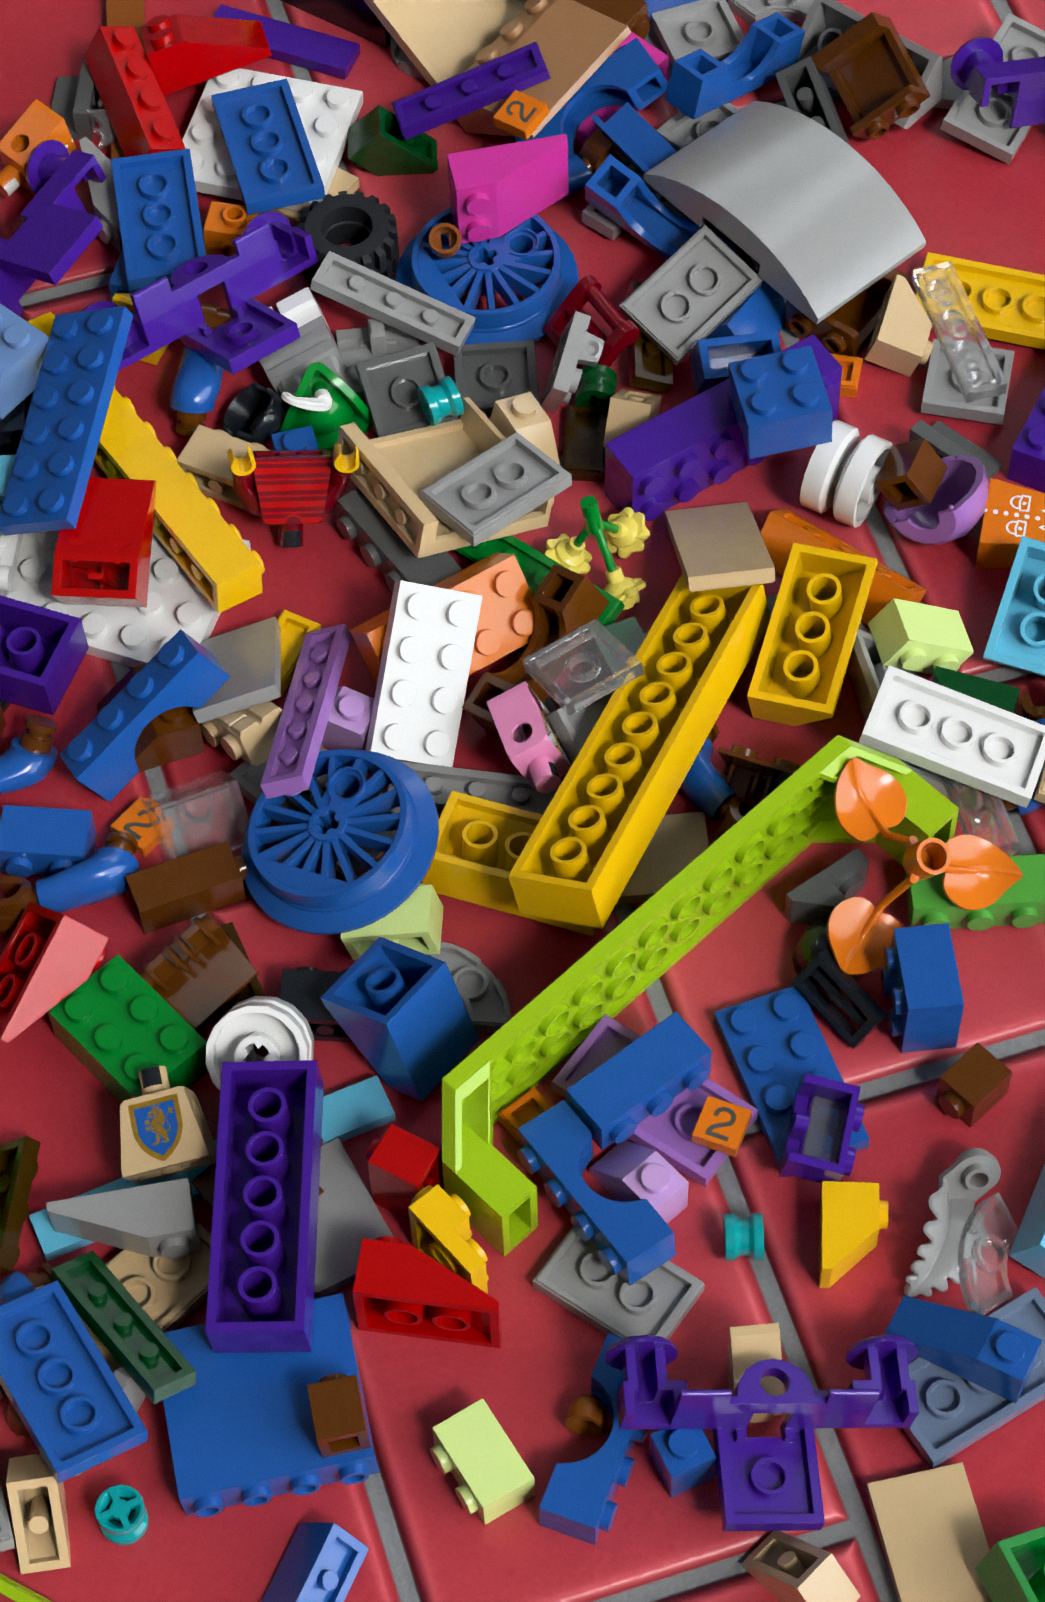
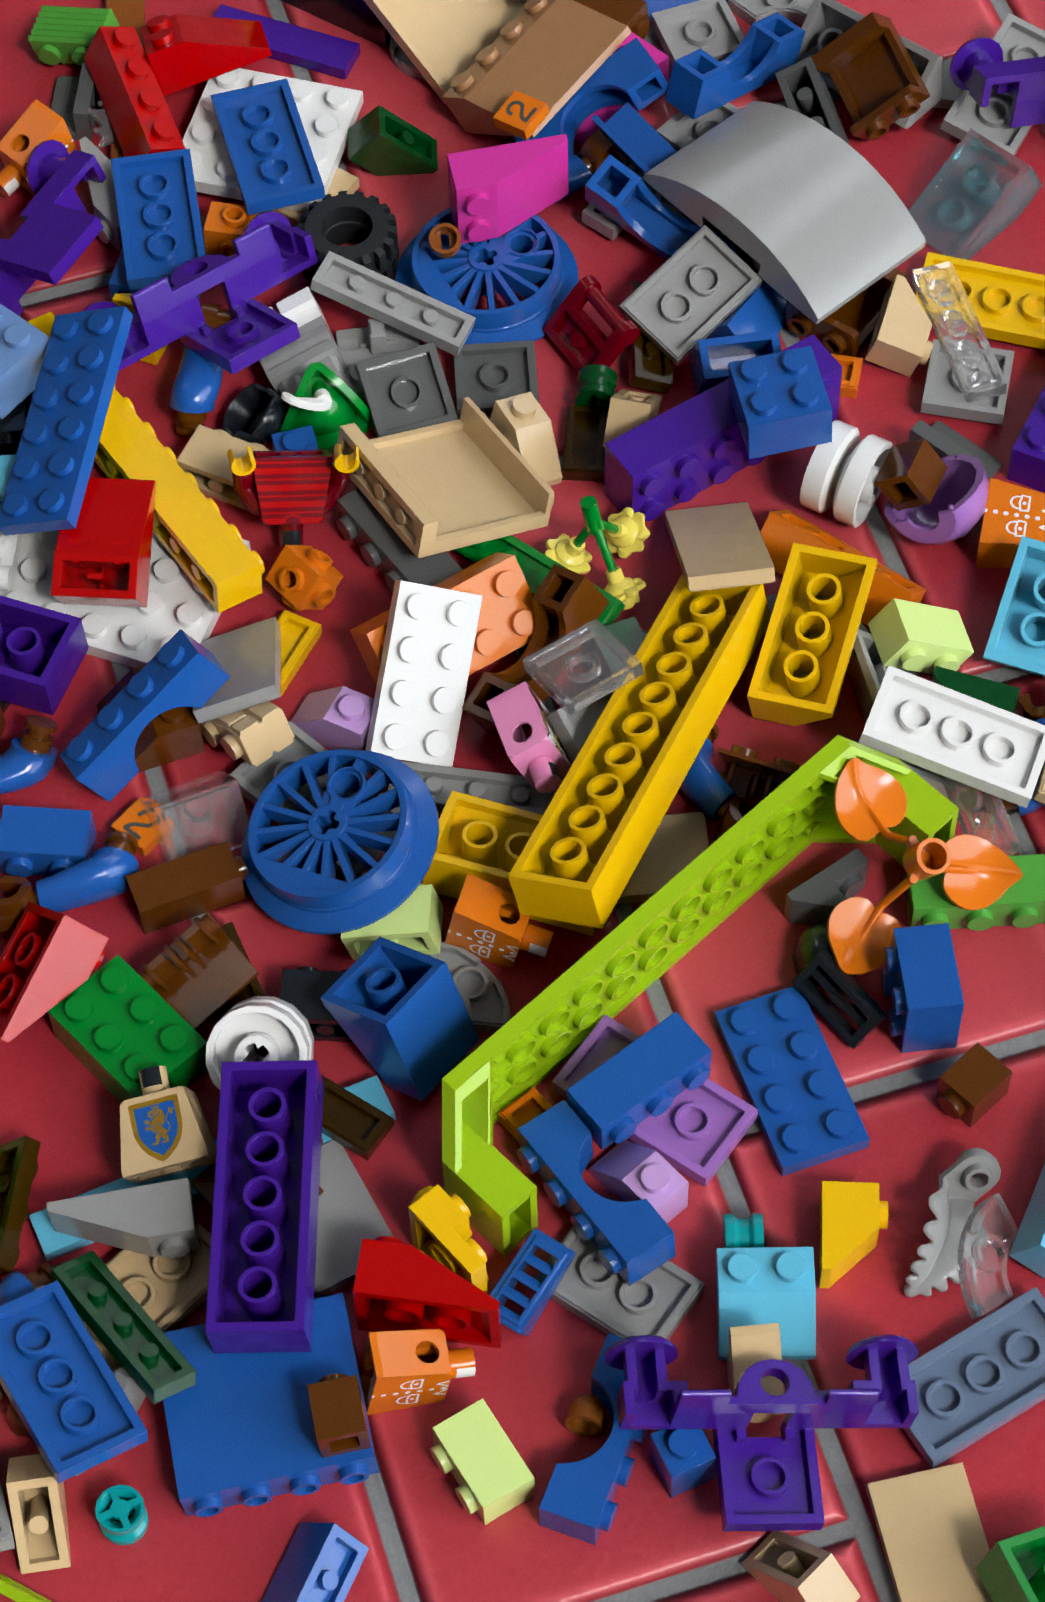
(67, 32): none -> bright green brick
(304, 577): none -> orange brick
(306, 712): medium lavender plate -> none
(353, 1120): none -> dark brown tile
(402, 1167): red brick -> none
(410, 1368): none -> orange torso
(440, 400): teal wheel -> none
(470, 90): dark purple tile -> none
(490, 925): none -> orange torso
(495, 489): light grey tile -> none
(533, 1307): none -> blue slope
(574, 348): light grey hinge -> none
(721, 1126): orange tile -> none
(768, 1288): none -> medium azure slope
(821, 1130): dark purple window -> none
(969, 1345): blue slope -> none
(973, 197): none -> clear light blue slope

